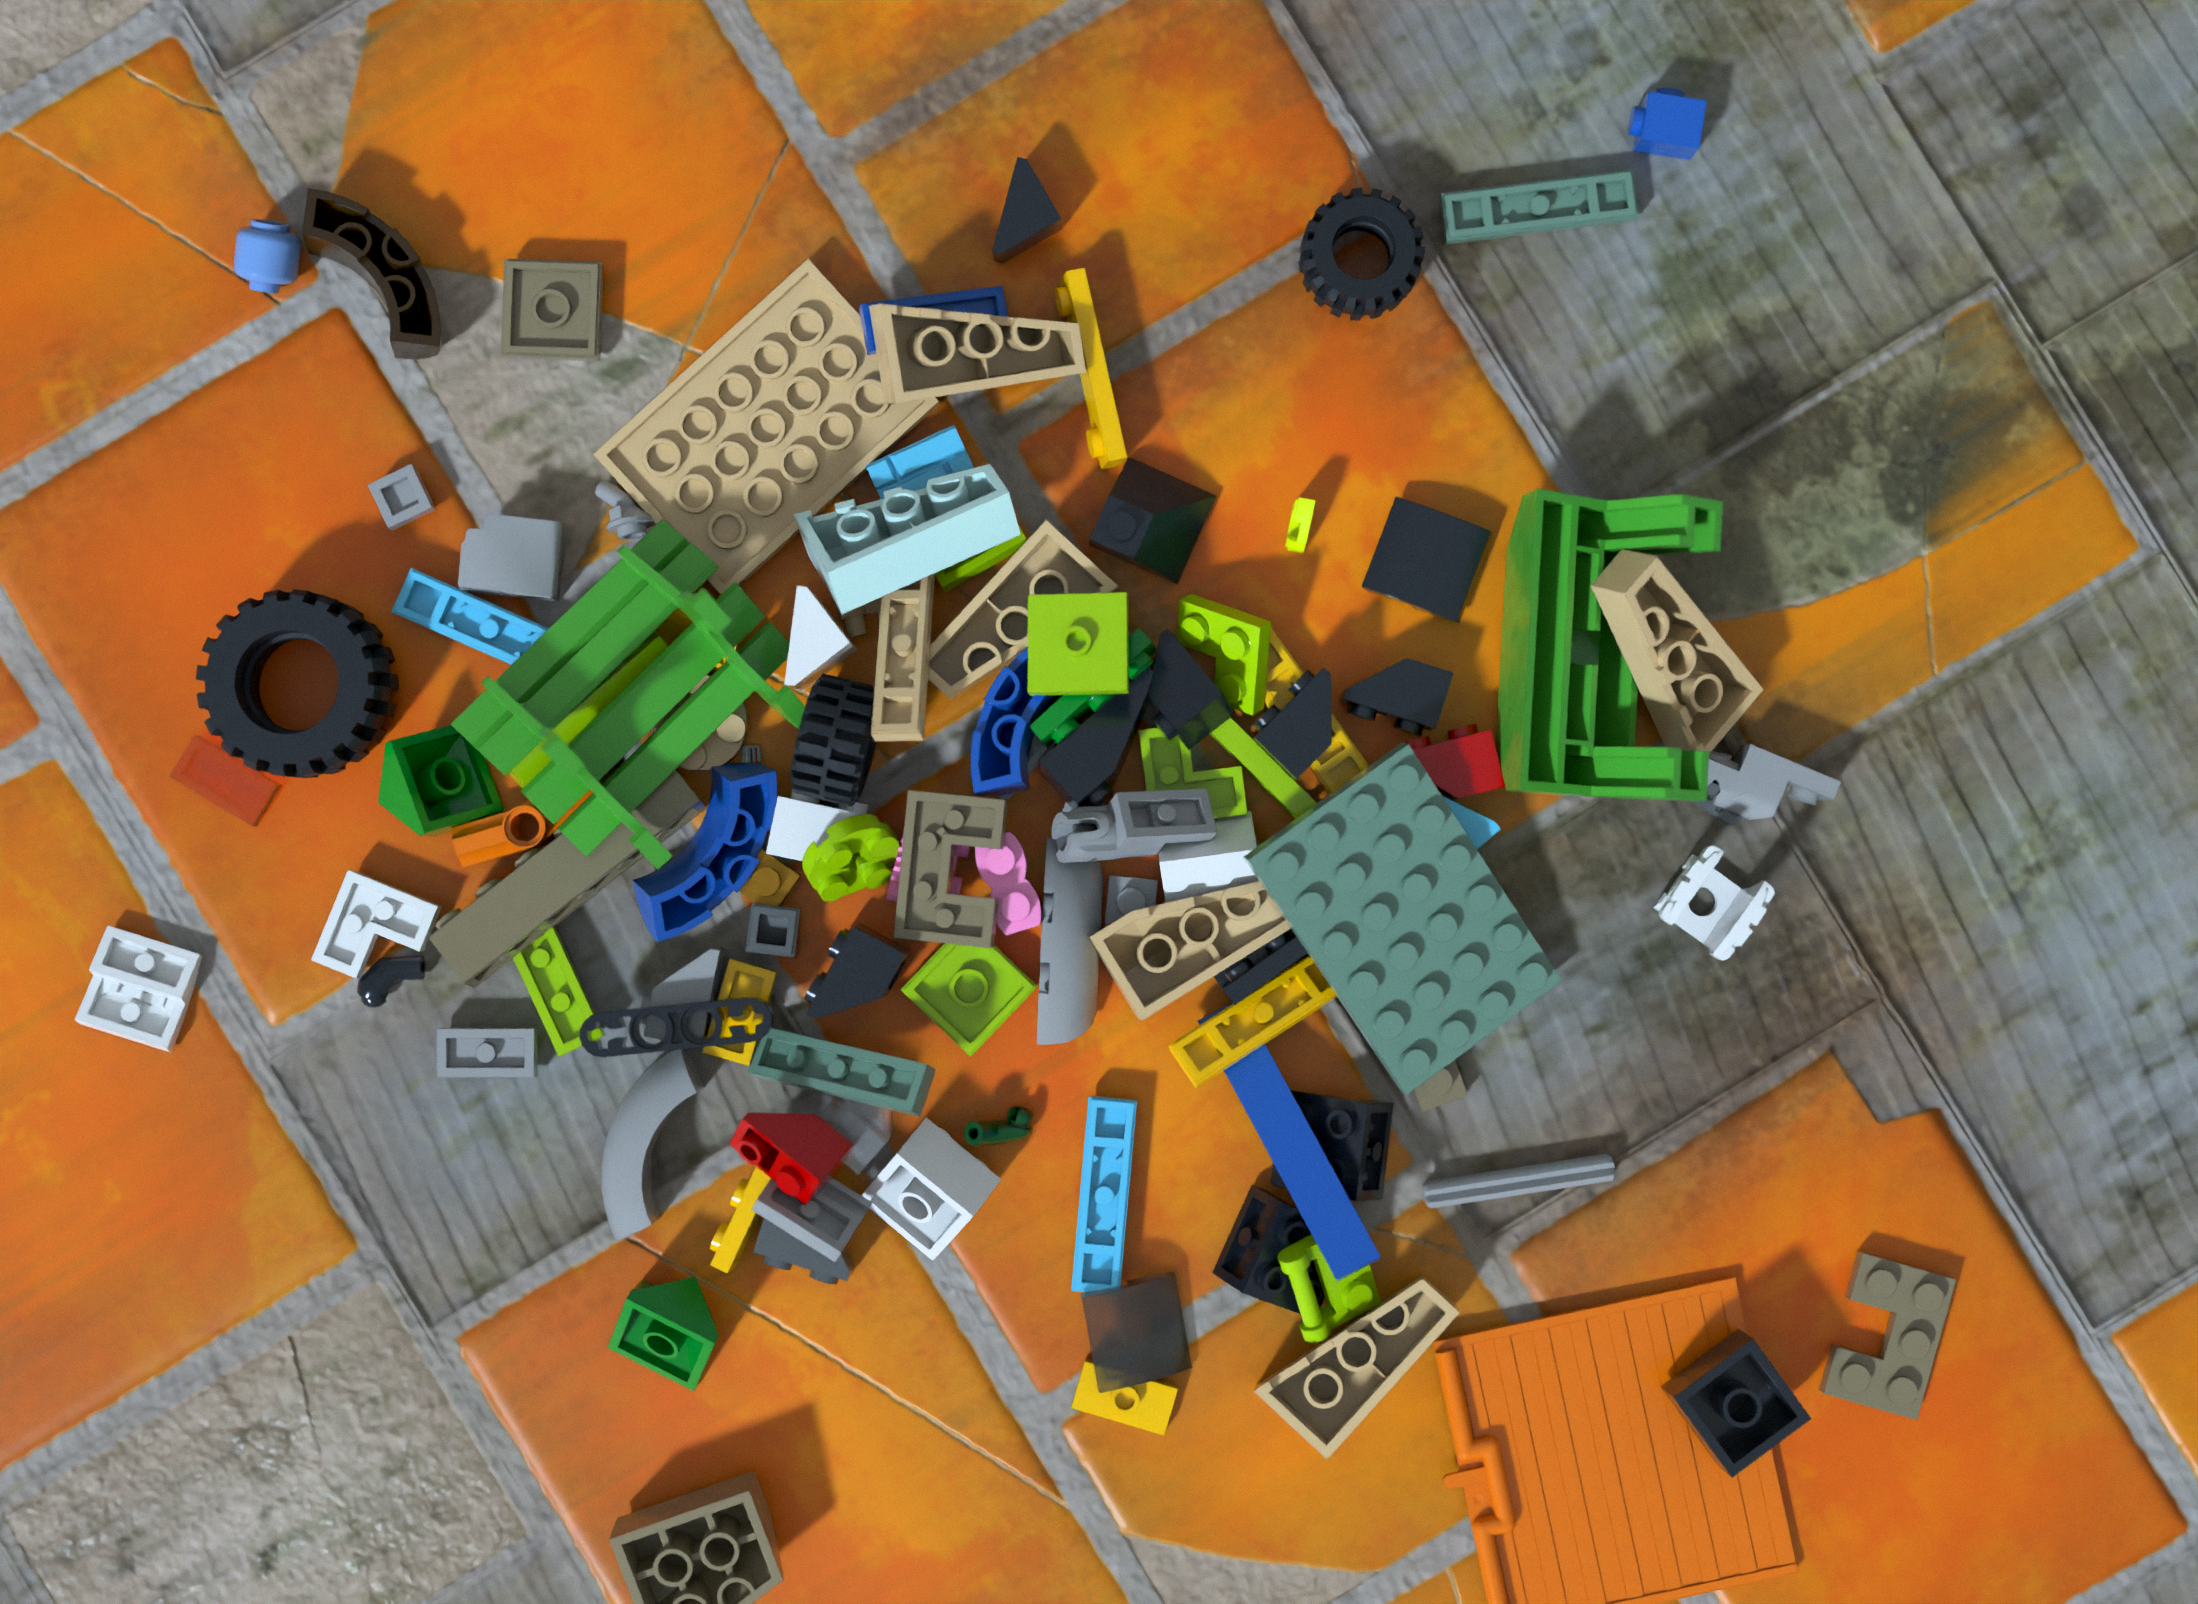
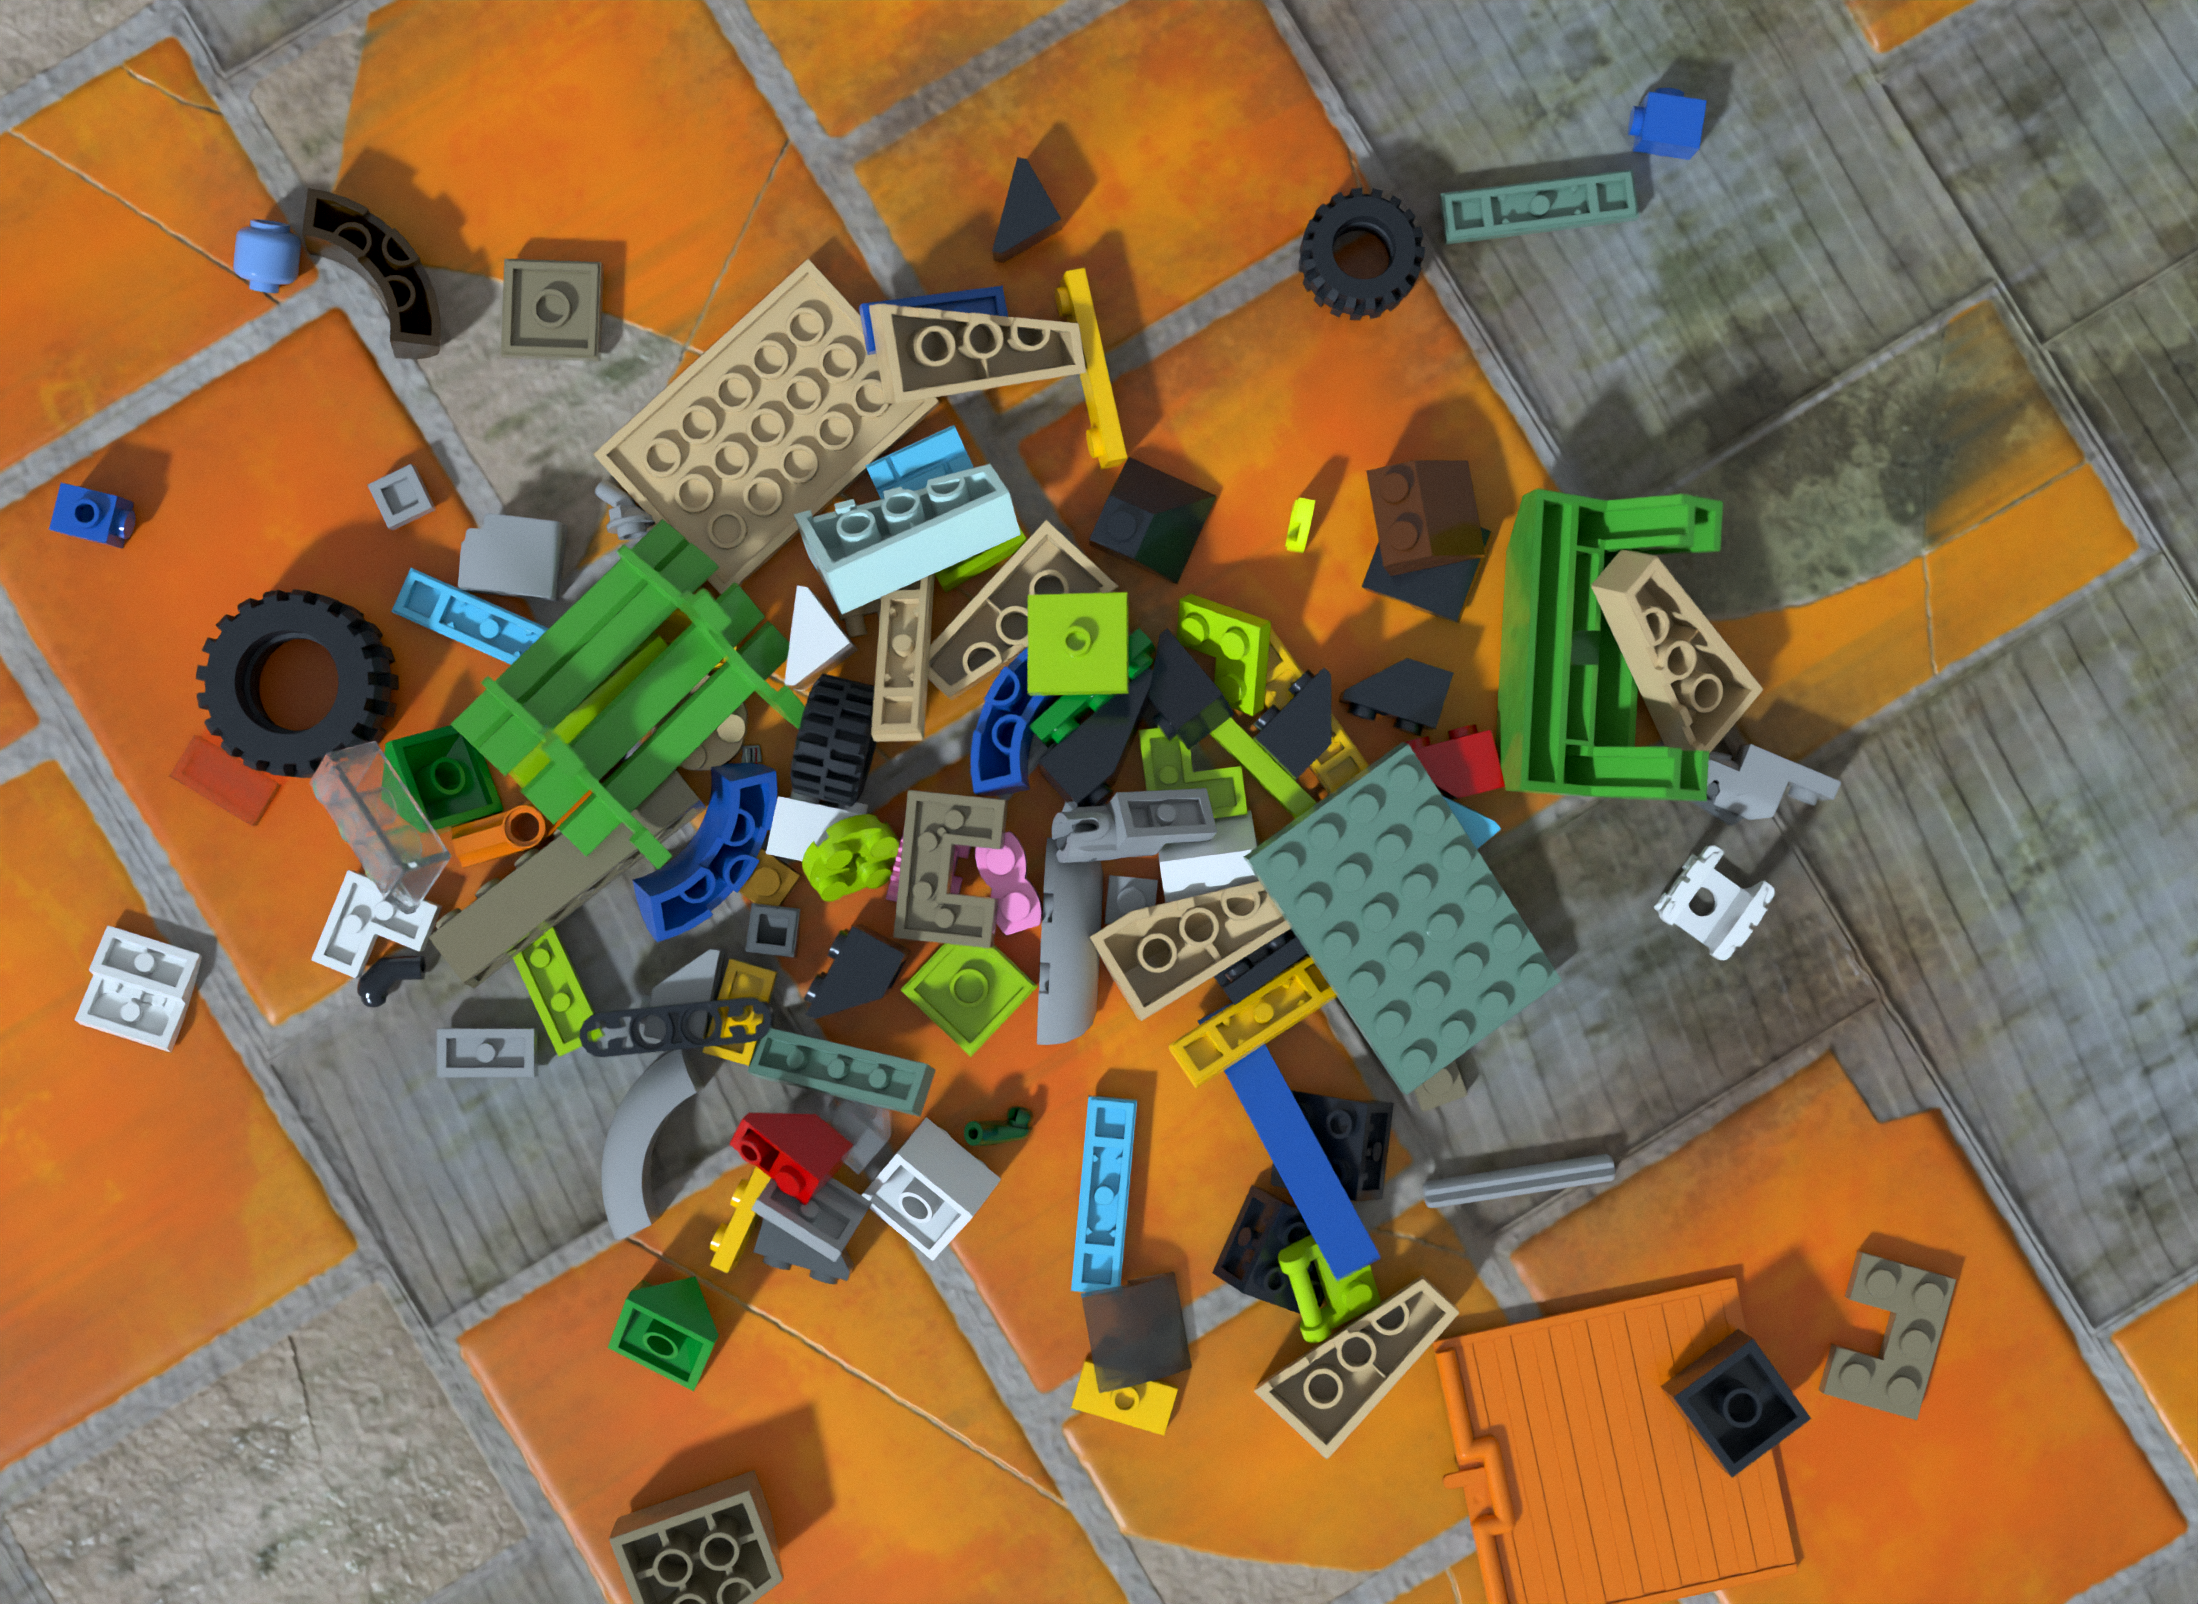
(93, 515): none -> blue brick
(381, 823): none -> clear slope
(1425, 514): none -> reddish brown slope

